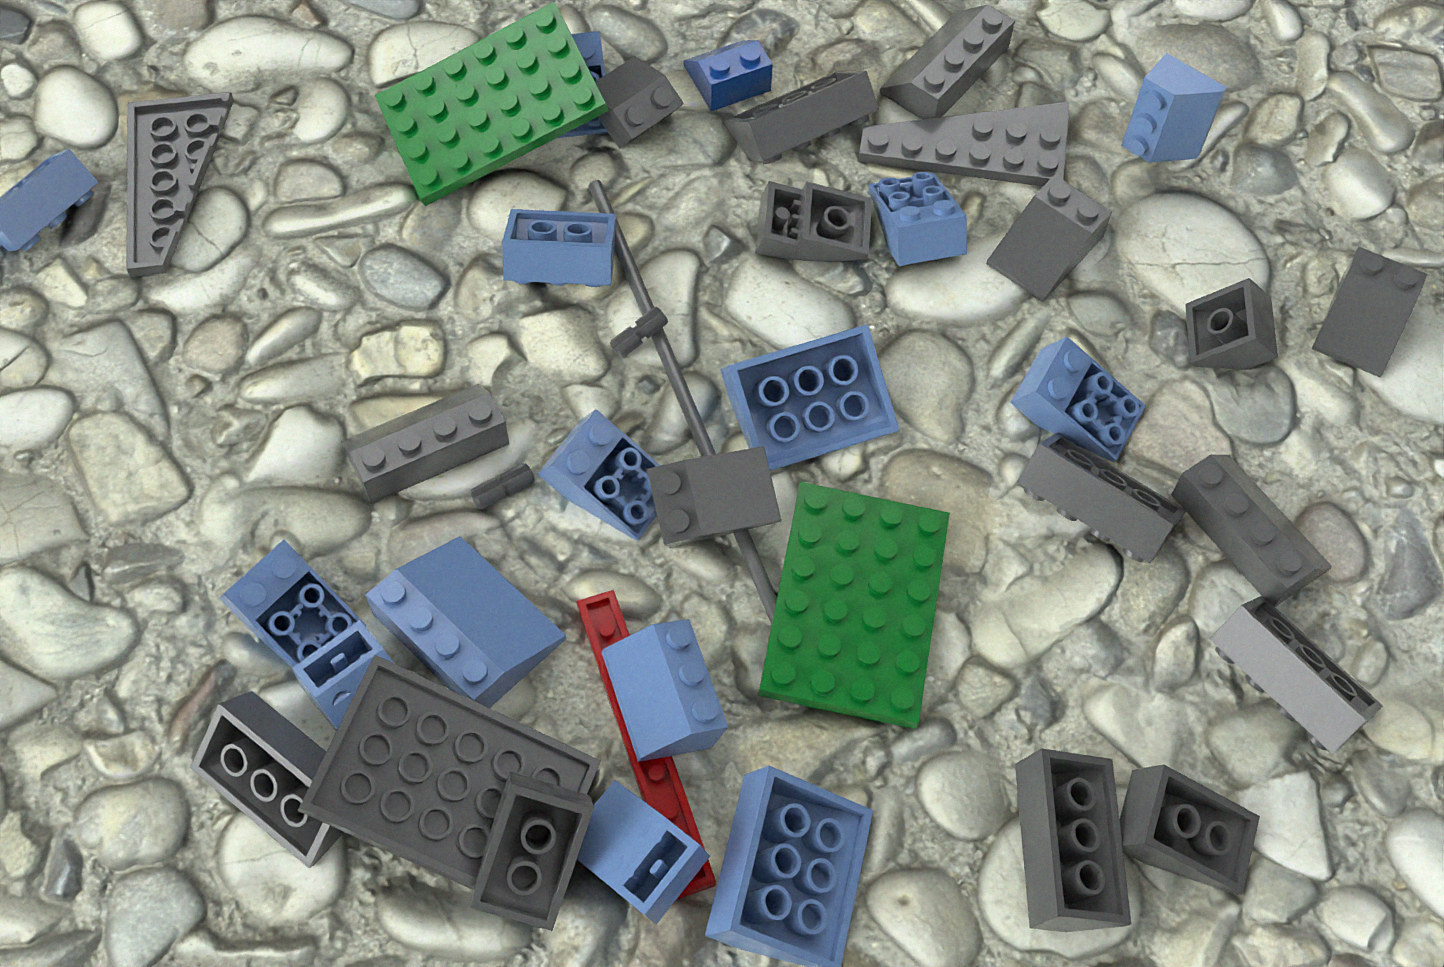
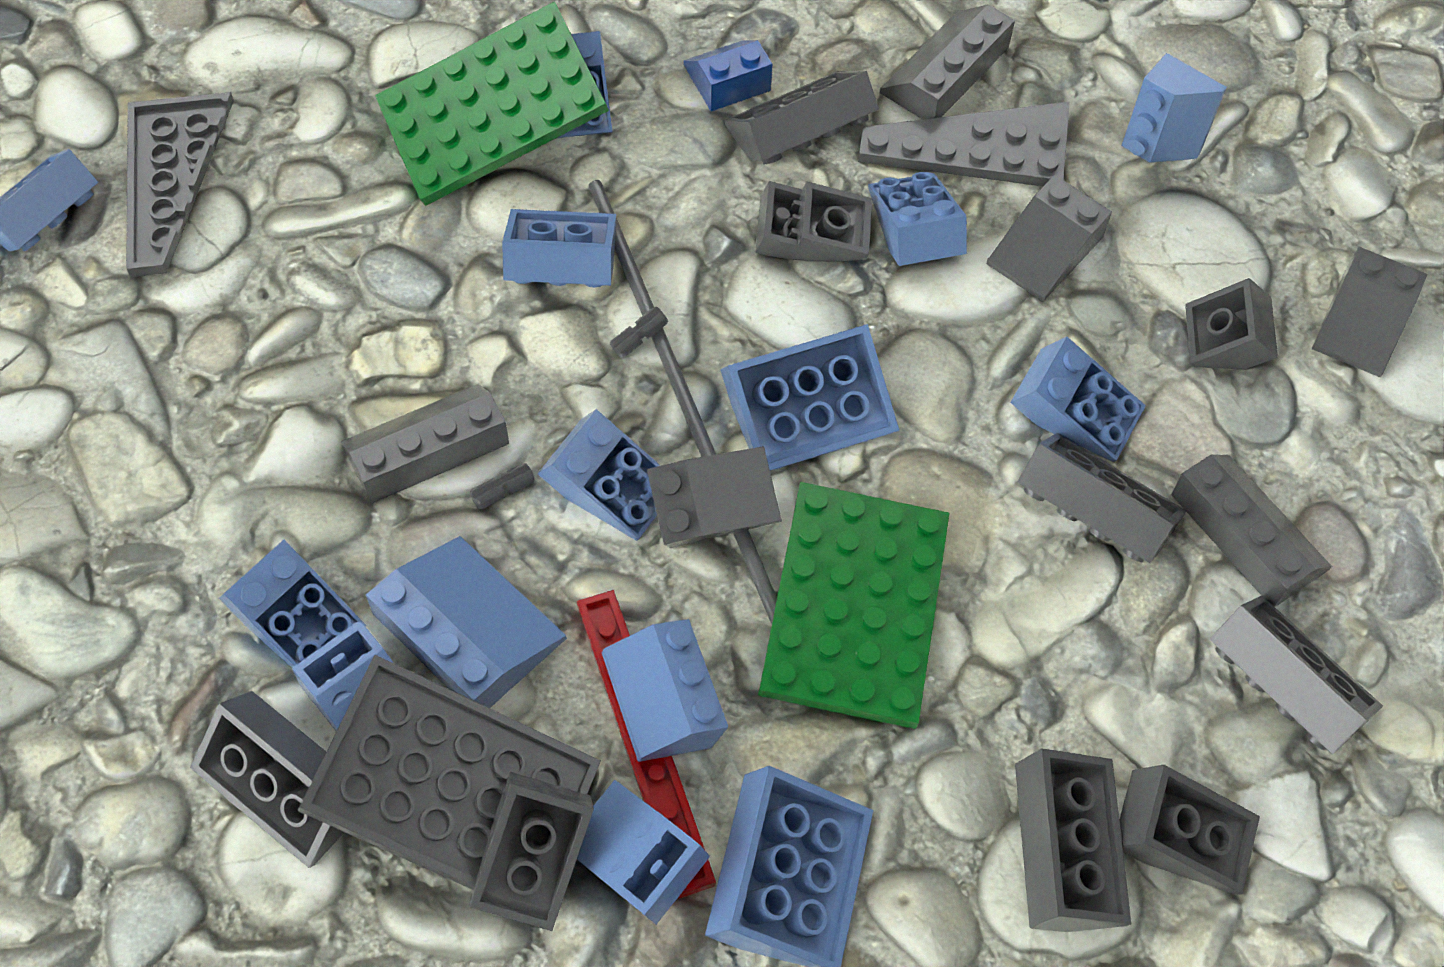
(636, 100): dark grey slope -> none

